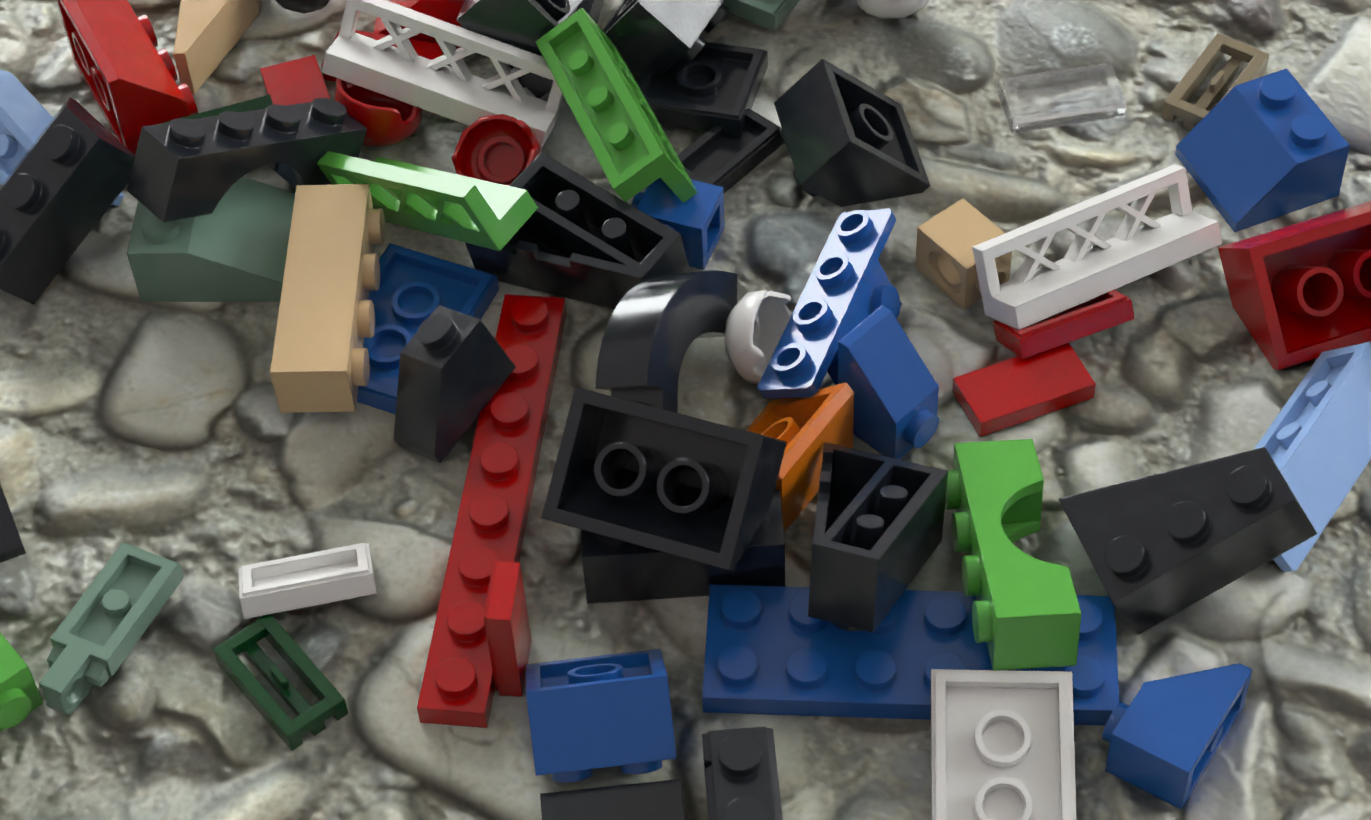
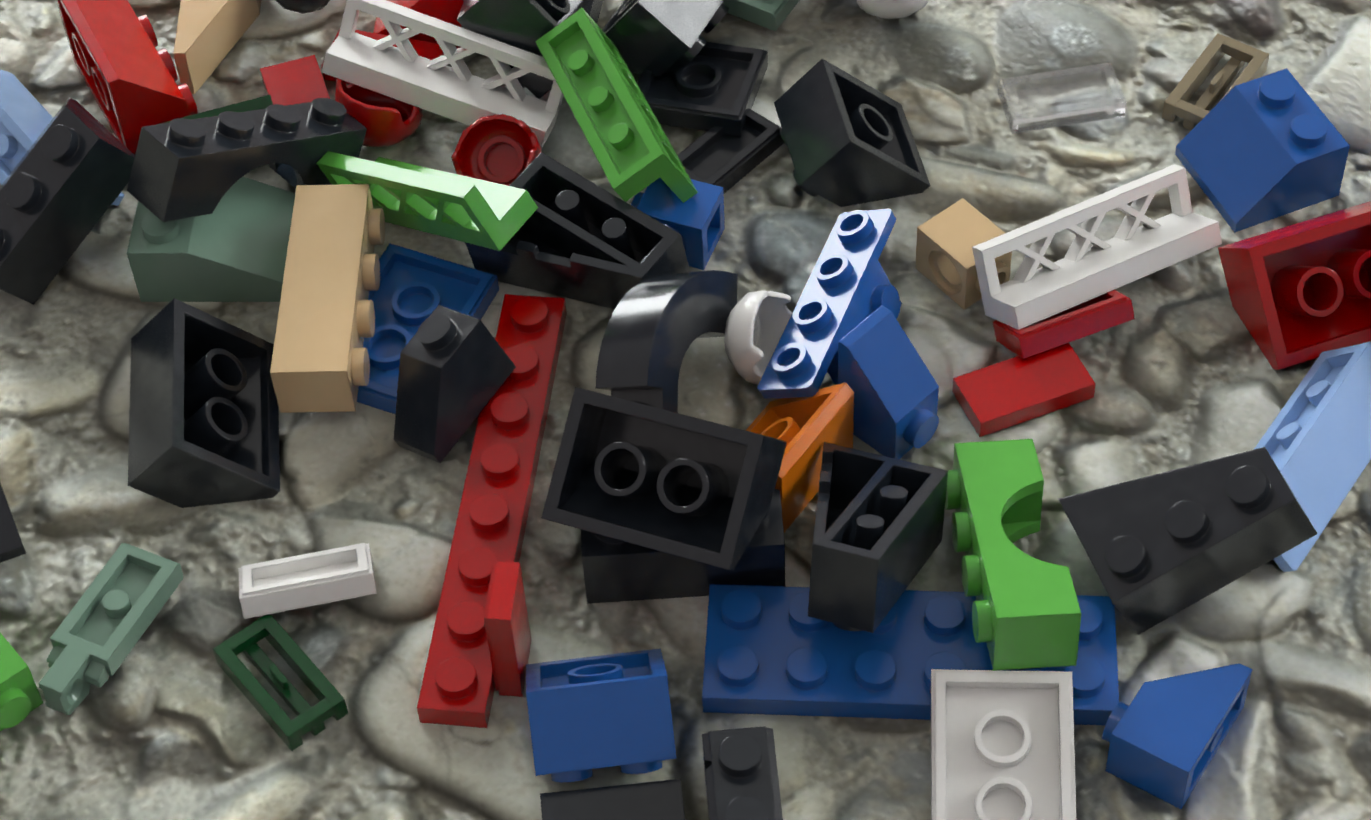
(202, 411): none -> black slope

